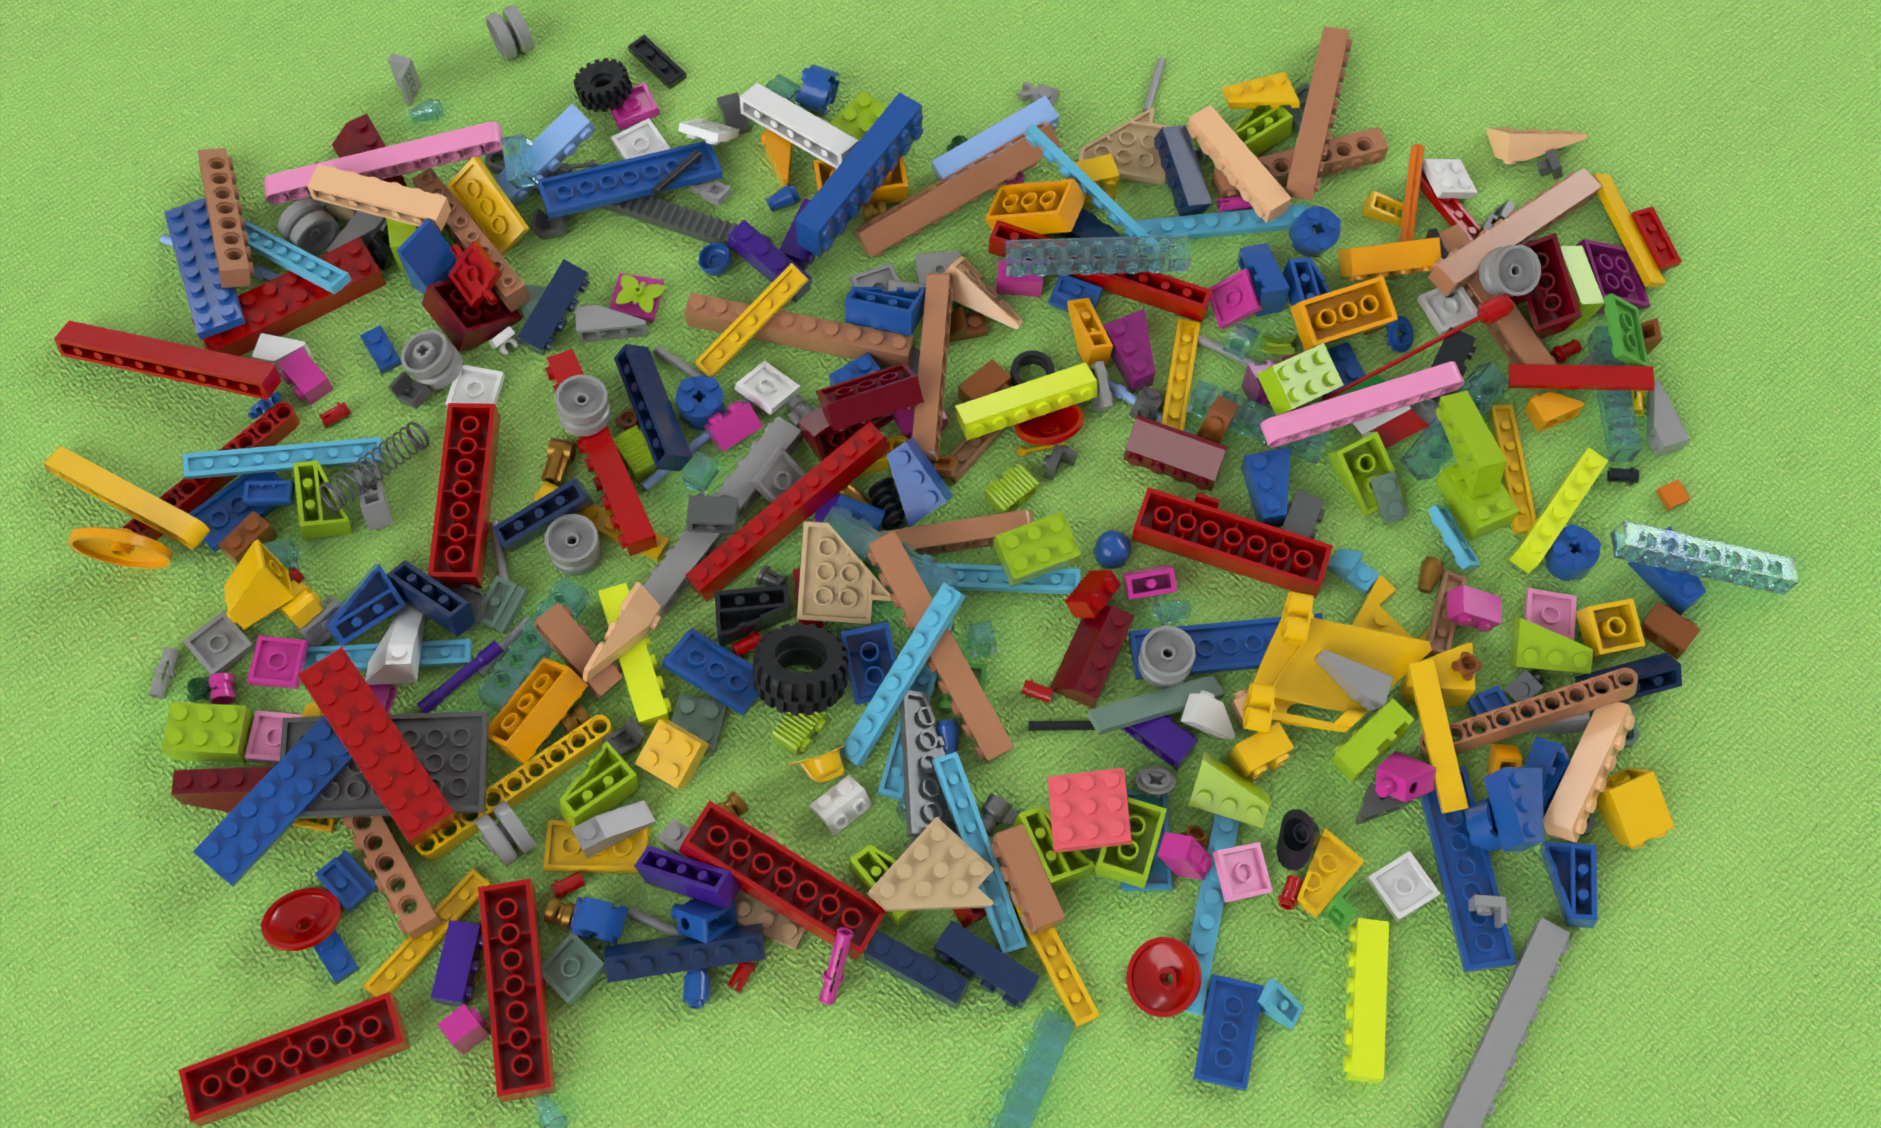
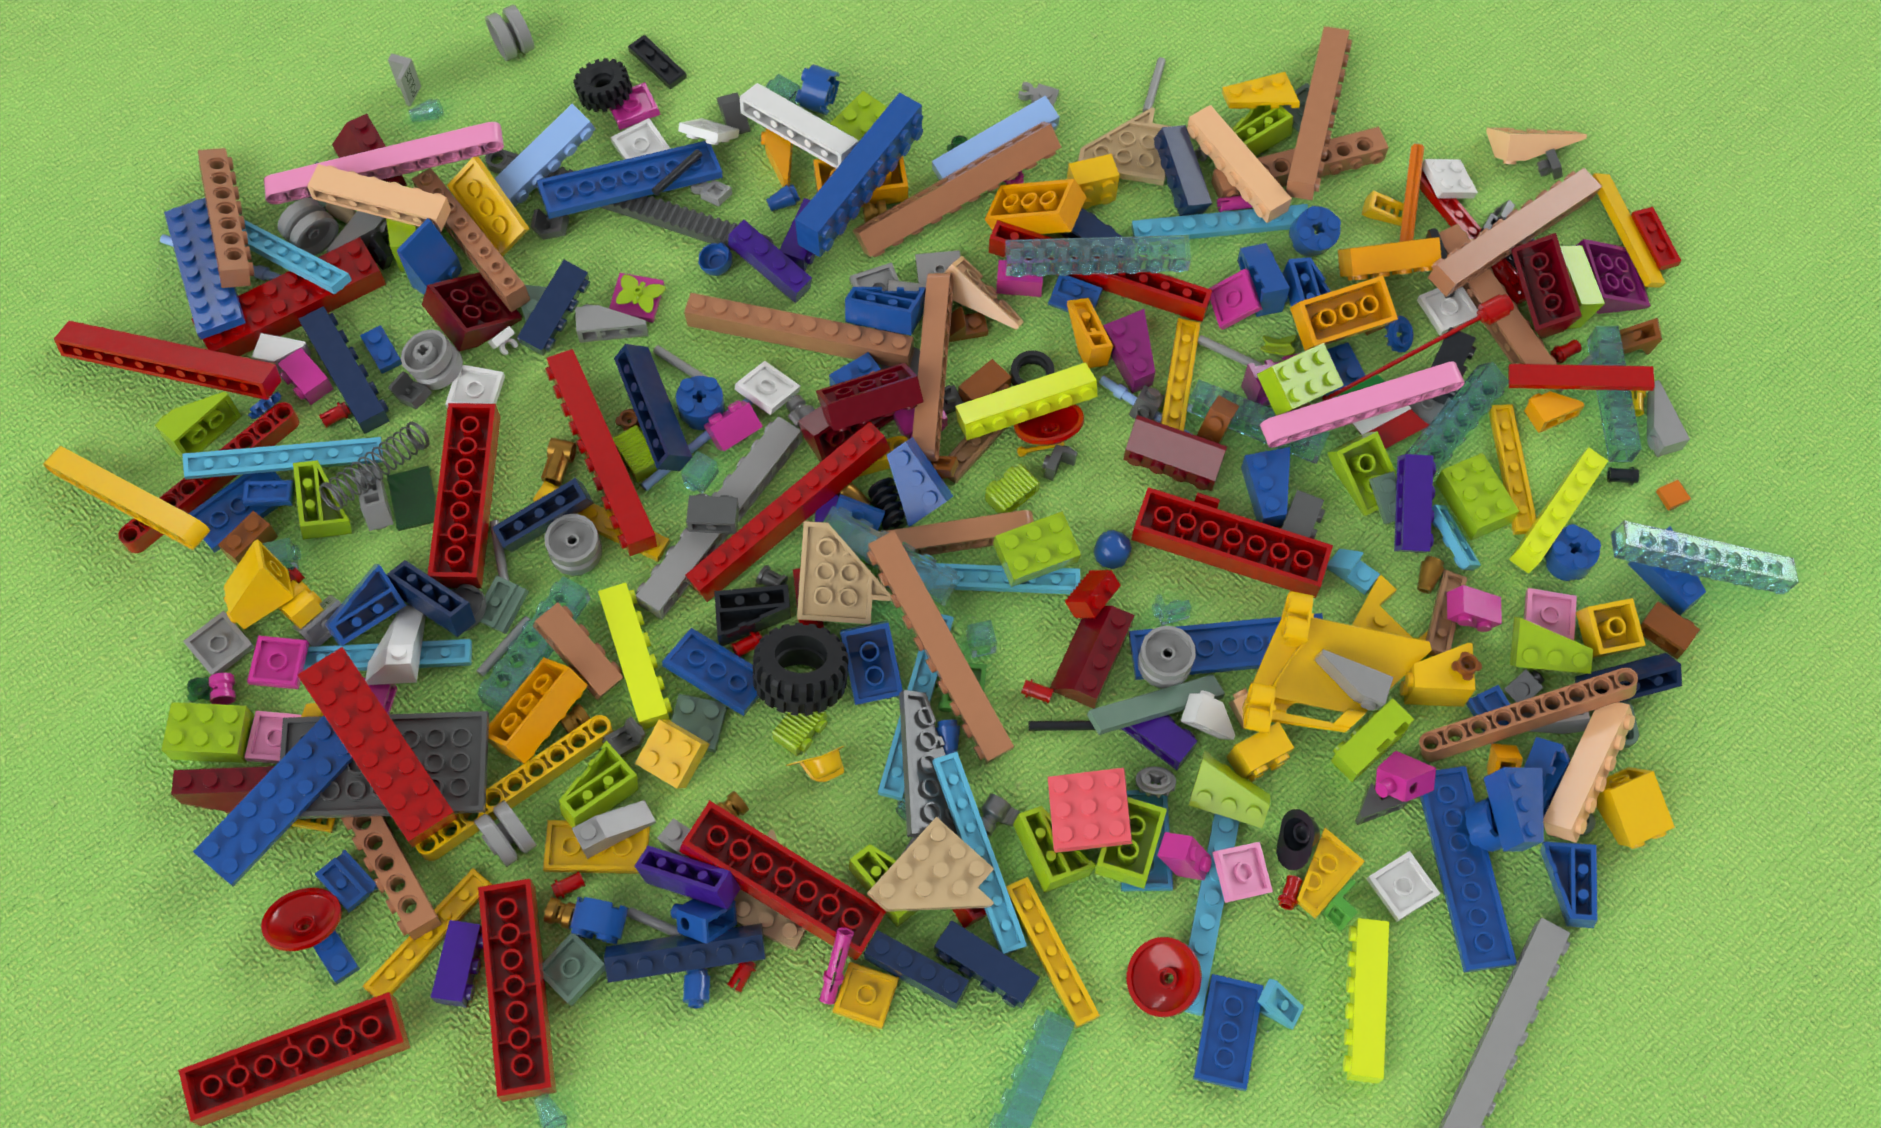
(120, 547): light orange dish -> none
(169, 657): light grey pin -> none
(198, 424): none -> lime slope
(344, 370): none -> dark blue brick
(412, 497): none -> clear green piece
(438, 695): dark purple piece -> none
(464, 1028): dark pink brick -> none
(474, 274): red plate -> none
(519, 161): clear light blue brick -> none
(566, 167): dark grey hinge -> none
(582, 405): light grey wheel -> none
(635, 620): light nougat wedge -> none
(751, 321): yellow tile -> none
(777, 475): light grey plate -> none
(841, 804): white bracket -> none
(865, 995): none -> yellow tile
(902, 674): medium azure plate -> none
(951, 399): none -> dark grey tile
(1027, 880): nougat brick -> none
(1069, 169): medium azure plate -> none
(1105, 397): light grey plate -> none
(1149, 582): dark pink brick -> none
(1198, 833): dark orange plate -> none
(1241, 341): clear light blue brick -> none
(1414, 503): none -> dark purple brick
(1437, 735): yellow tile -> none
(1471, 443): lime wedge -> none
(1488, 905): light grey bracket -> none
(1510, 270): light grey wheel -> none
(1625, 331): bright green plate -> none

